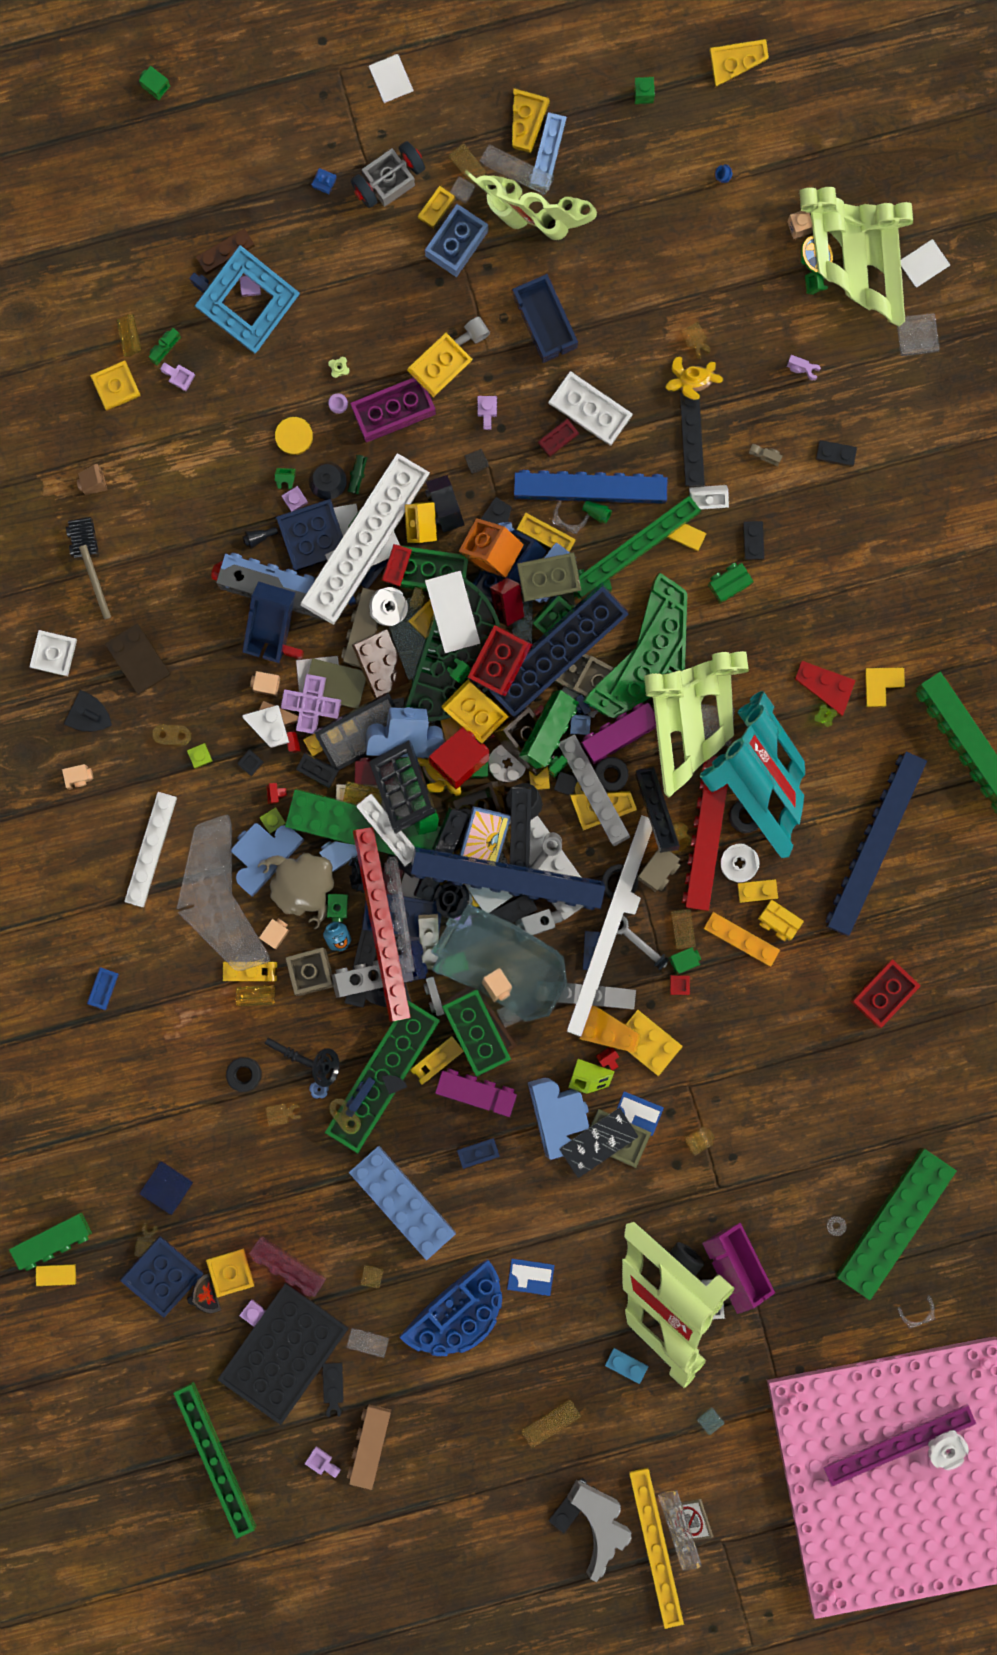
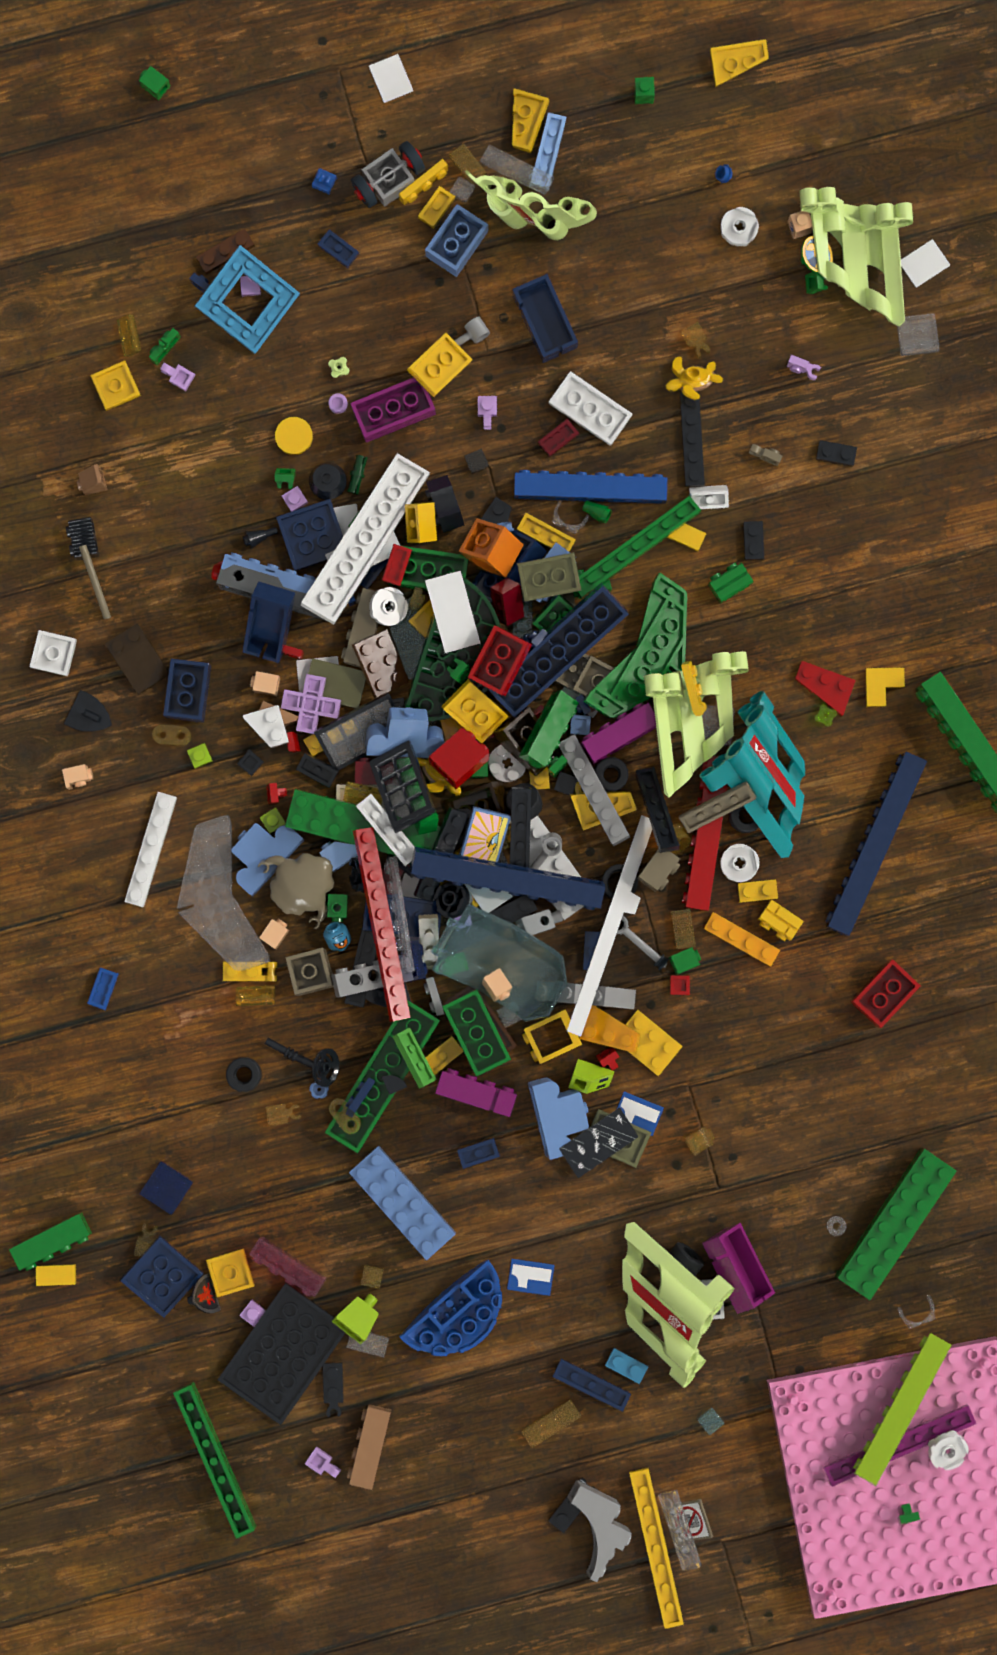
(187, 690): none -> dark blue brick
(338, 249): none -> dark blue plate
(358, 1318): none -> lime torso
(414, 1058): none -> bright green plate
(424, 182): none -> yellow plate
(529, 1039): none -> yellow window
(535, 637): none -> dark blue plate
(591, 1384): none -> dark blue plate
(694, 689): none -> yellow plate
(717, 807): none -> dark tan tile
(741, 237): none -> white plate
(900, 1413): none -> lime brick
(908, 1516): none -> green tile

